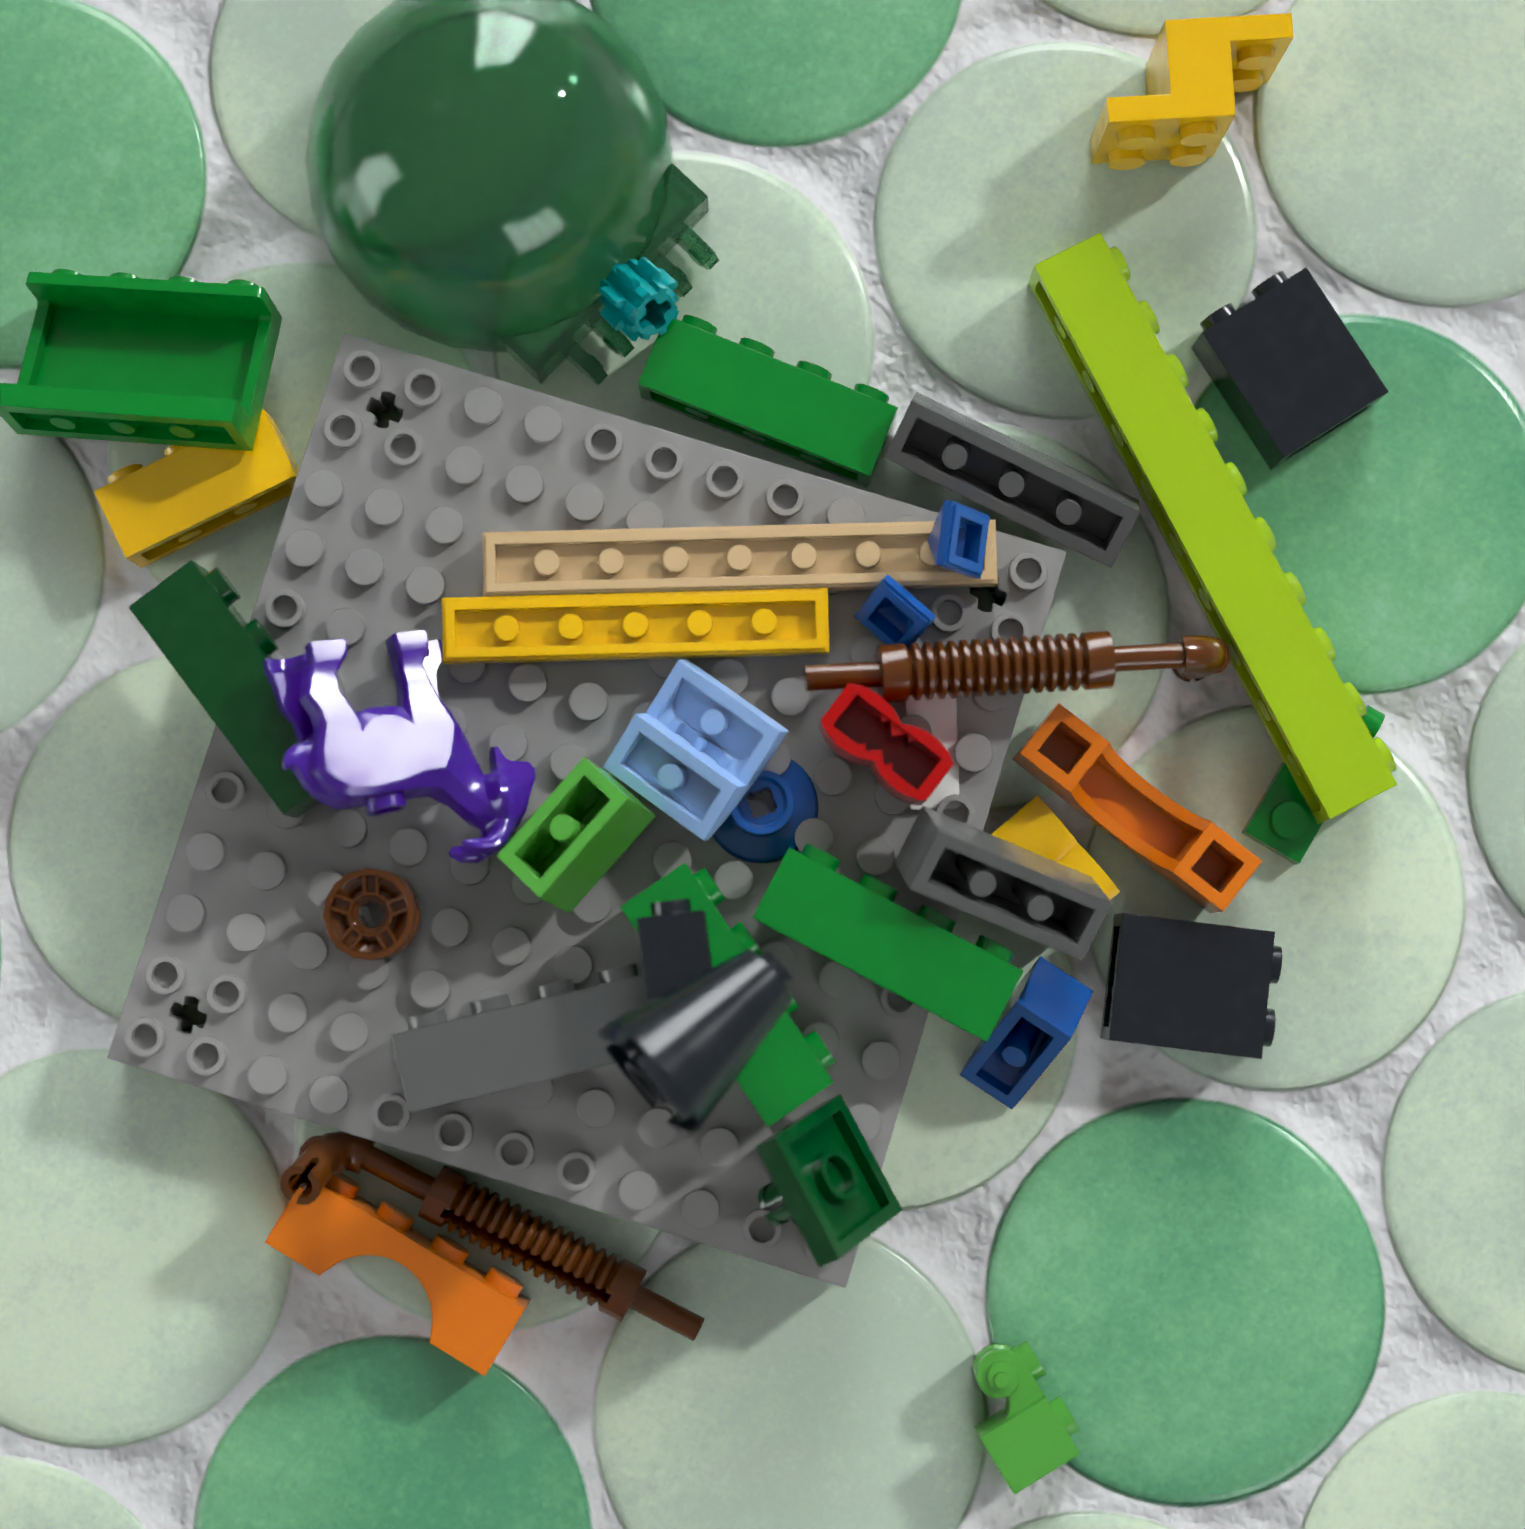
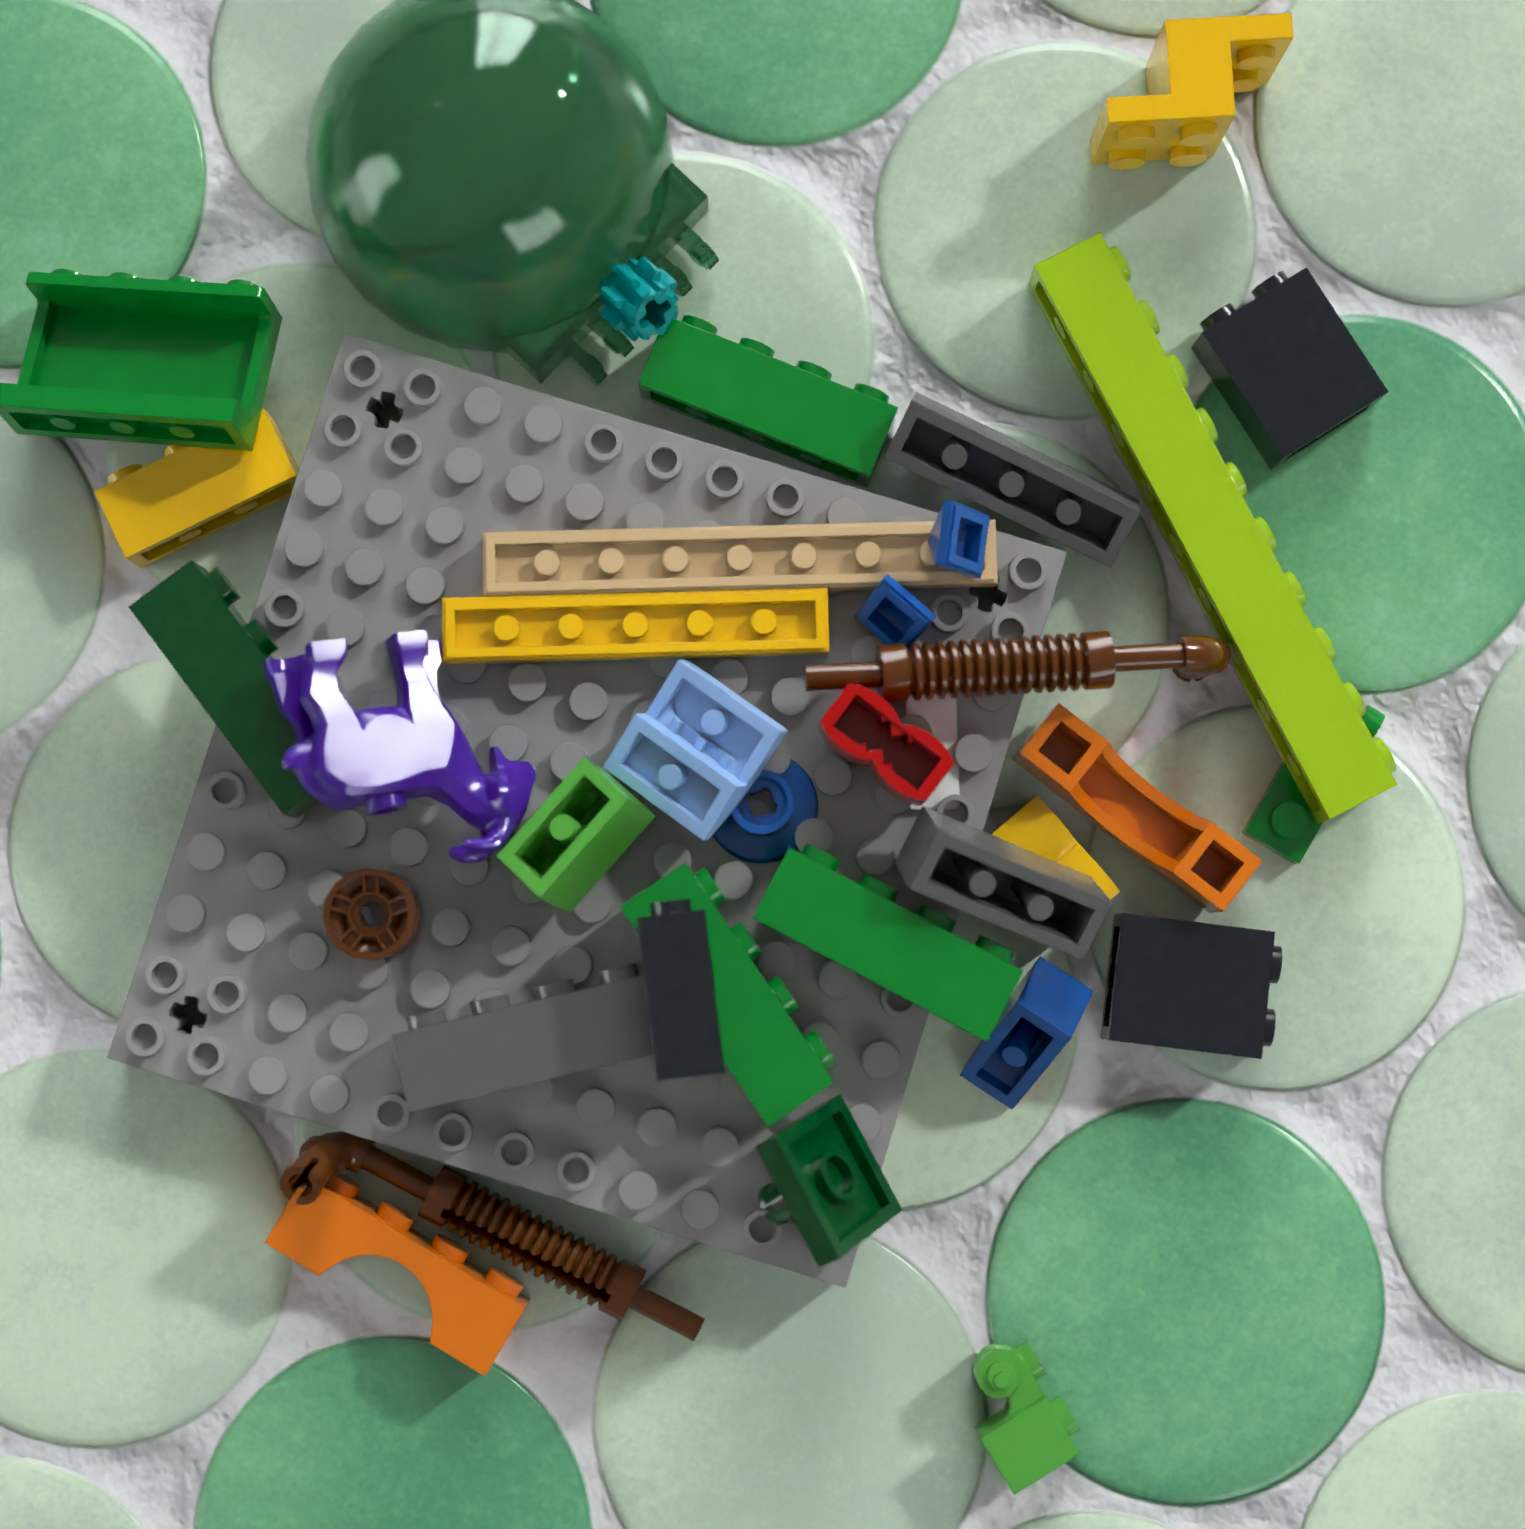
(699, 1035): black cone -> none

